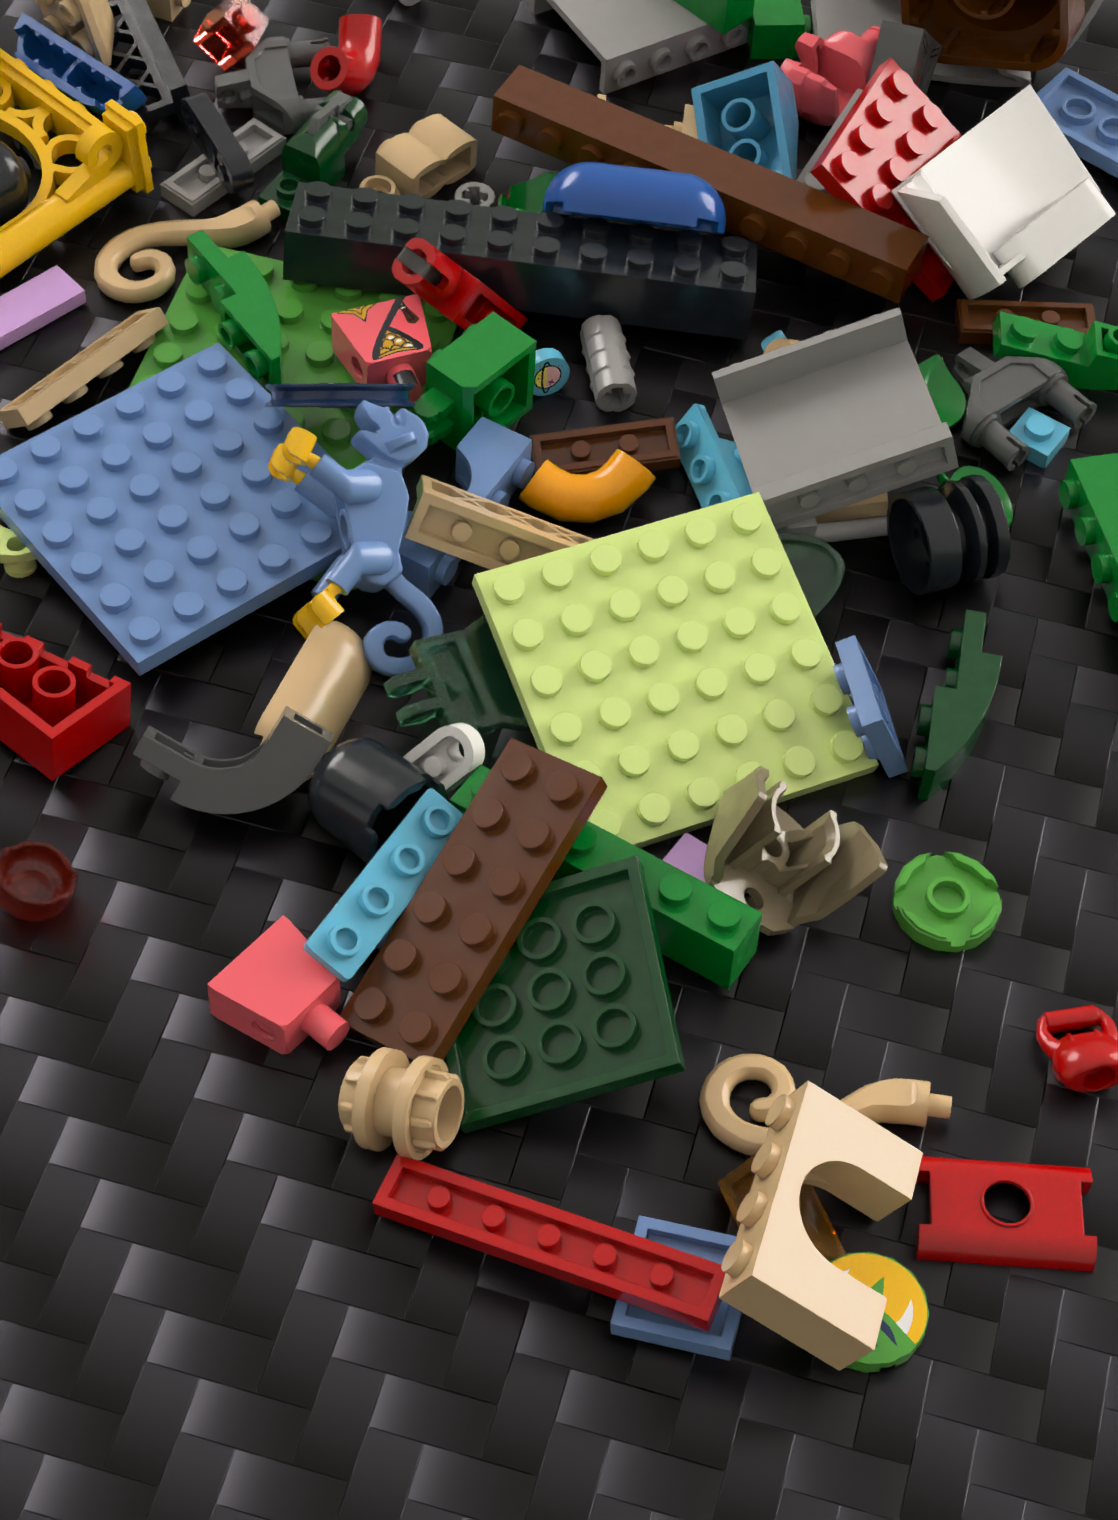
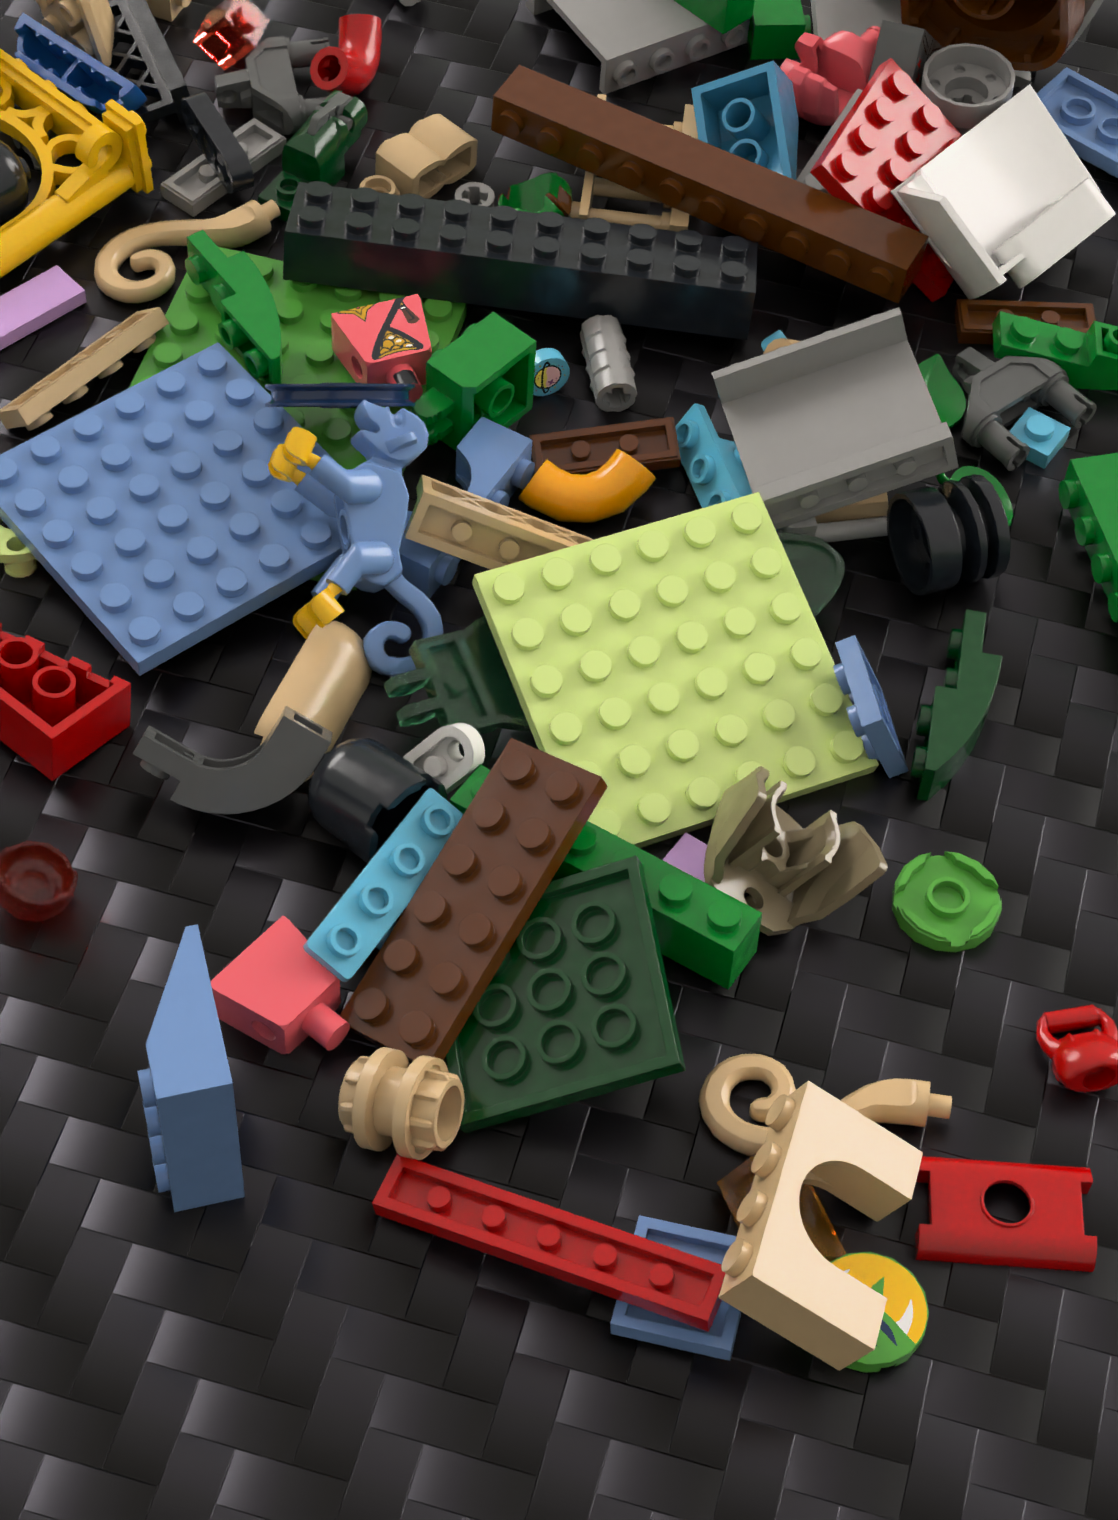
(191, 1089): none -> medium blue slope
(449, 286): red plate -> none
(636, 197): blue brick -> none
(967, 83): none -> light grey wheel

